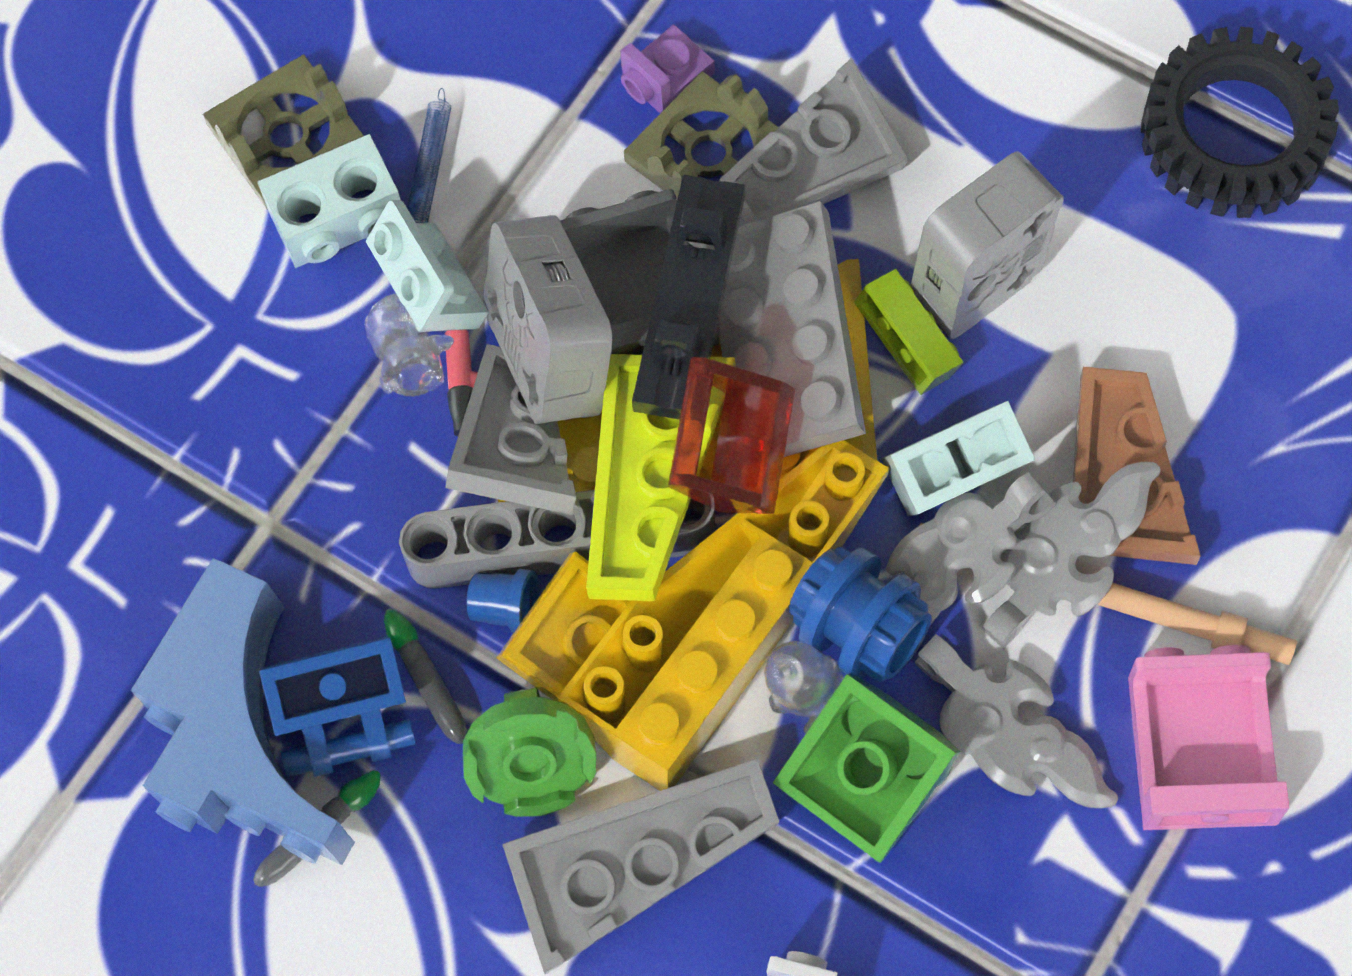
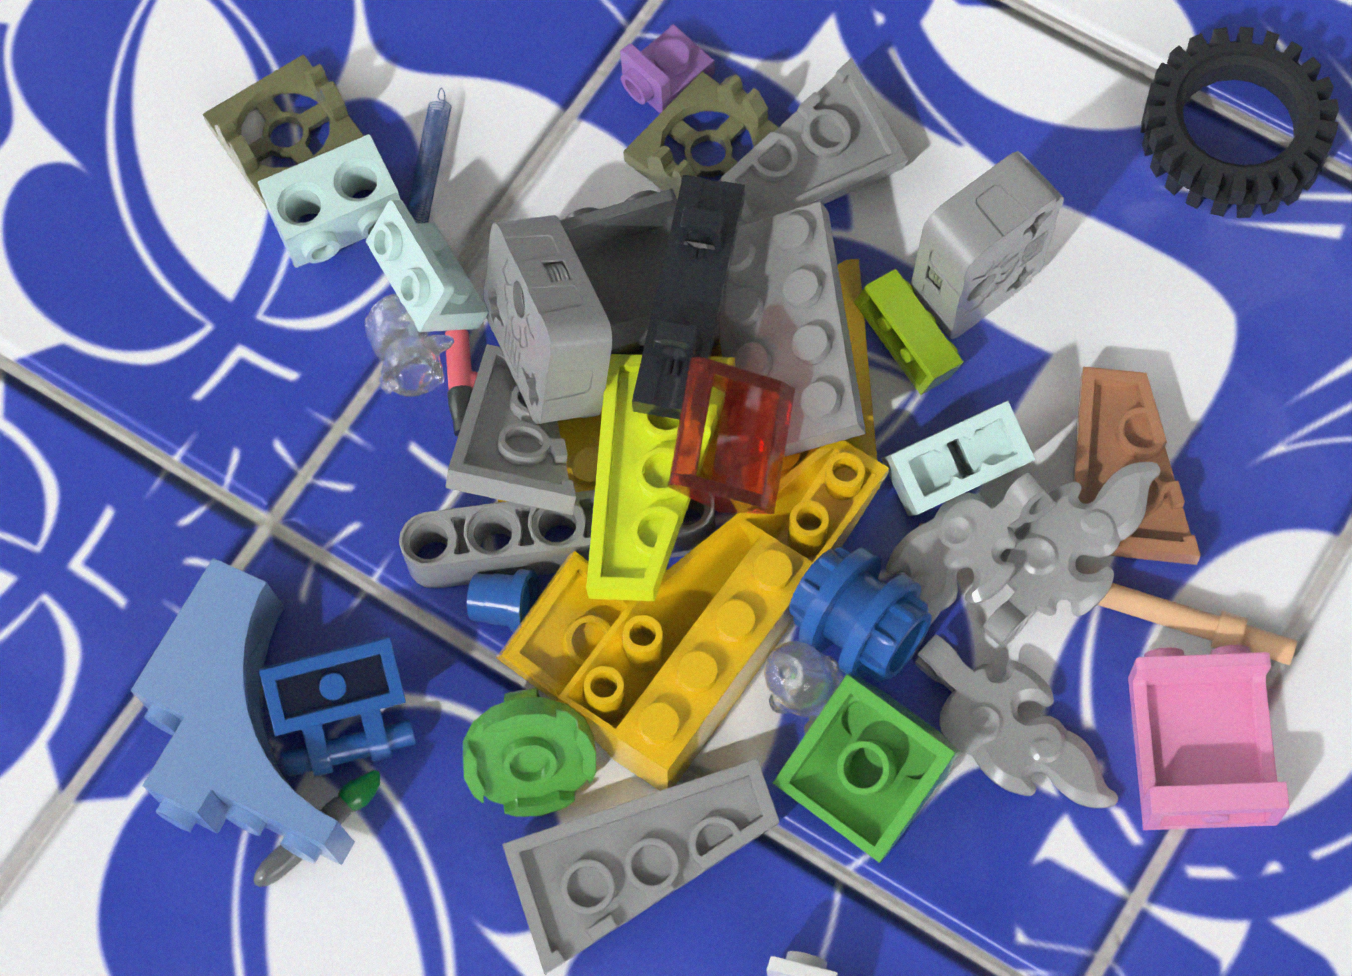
(425, 676): dark grey piece -> none

